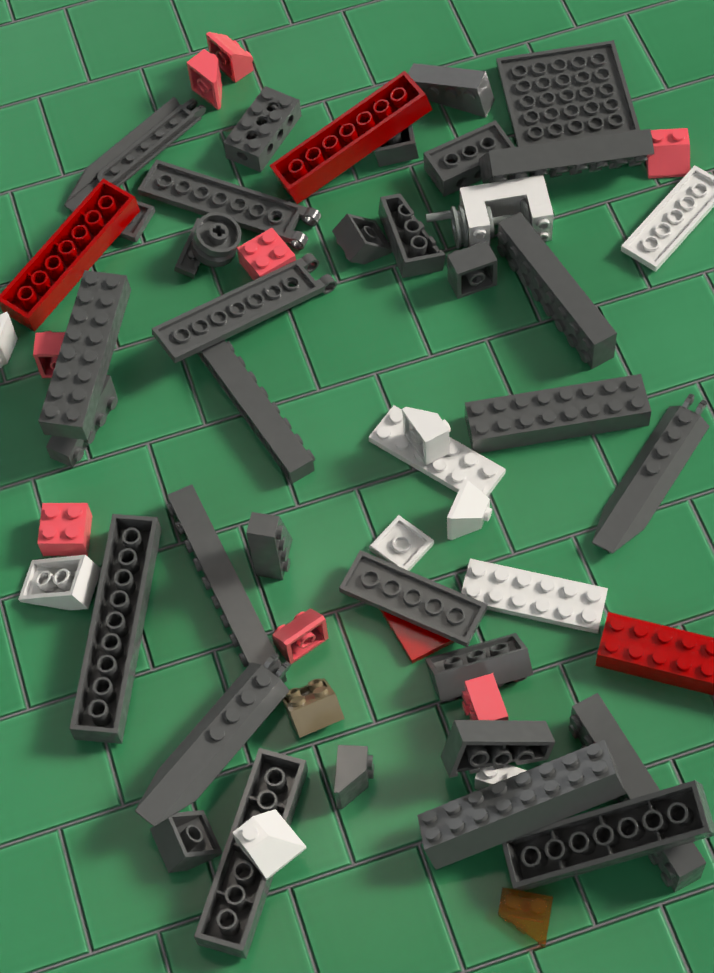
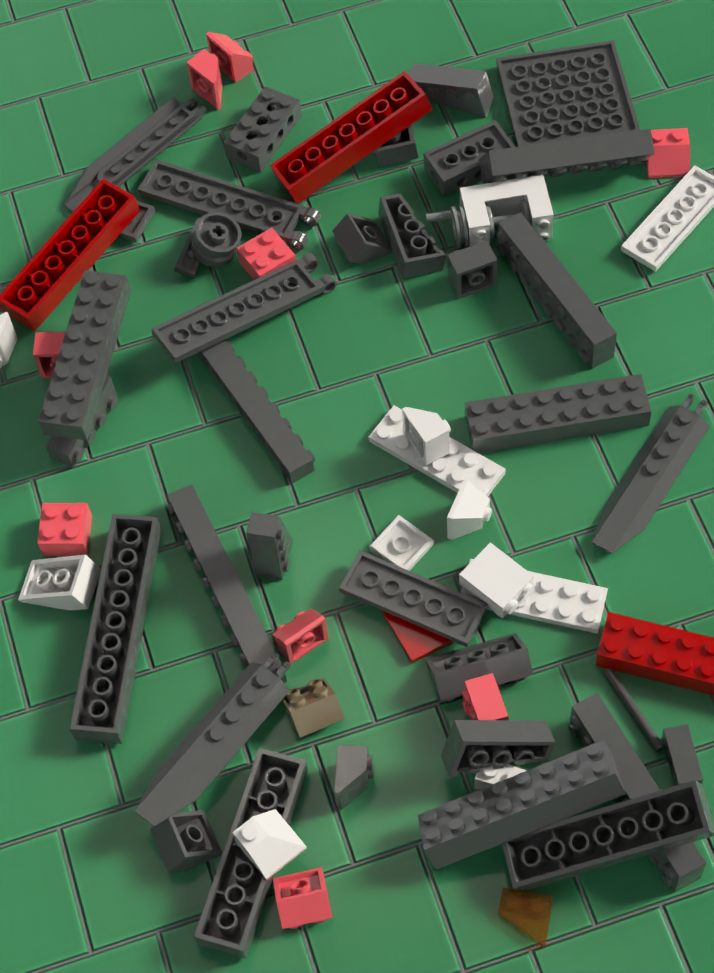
(302, 898): none -> coral slope
(496, 580): none -> white brick
(634, 710): none -> dark grey bar
(681, 755): none -> dark grey brick

